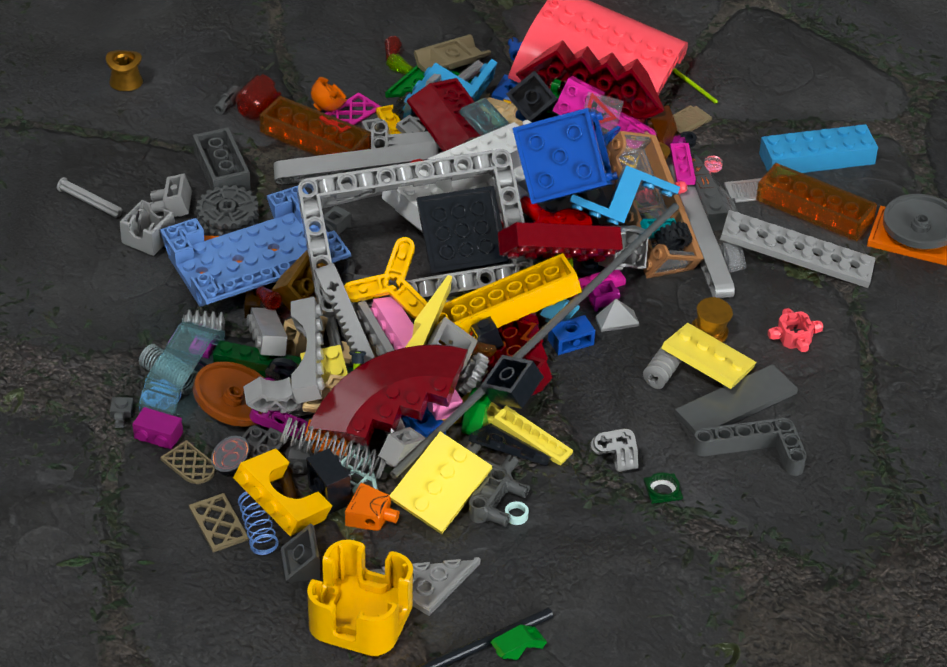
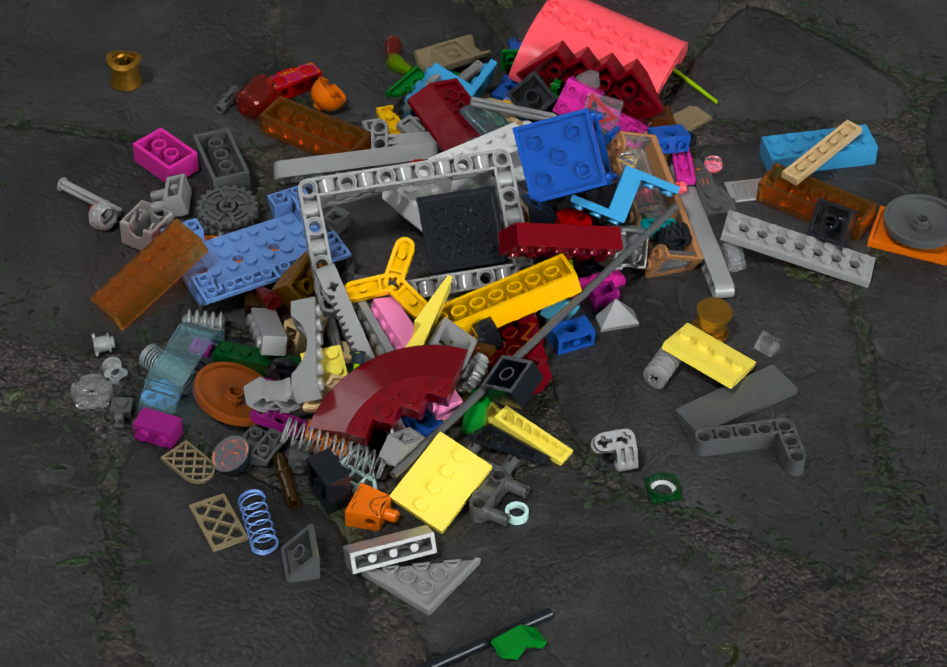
(99, 398): none -> clear plate
(102, 215): none -> light grey piece
(102, 343): none -> light grey brick
(113, 369): none -> light grey brick
(149, 274): none -> clear orange brick
(165, 155): none -> dark pink brick
(289, 513): yellow arch -> none
(297, 80): none -> red piece
(349, 103): dark pink window -> none
(357, 605): yellow piece -> none
(389, 549): none -> light grey brick
(507, 58): none -> green slope
(510, 109): none -> light grey axle
(537, 211): none -> black slope
(589, 78): none -> clear slope
(671, 138): none -> blue brick
(767, 344): none -> clear slope
(790, 339): coral piece -> none
(821, 152): none -> tan plate
(833, 222): none -> black brick

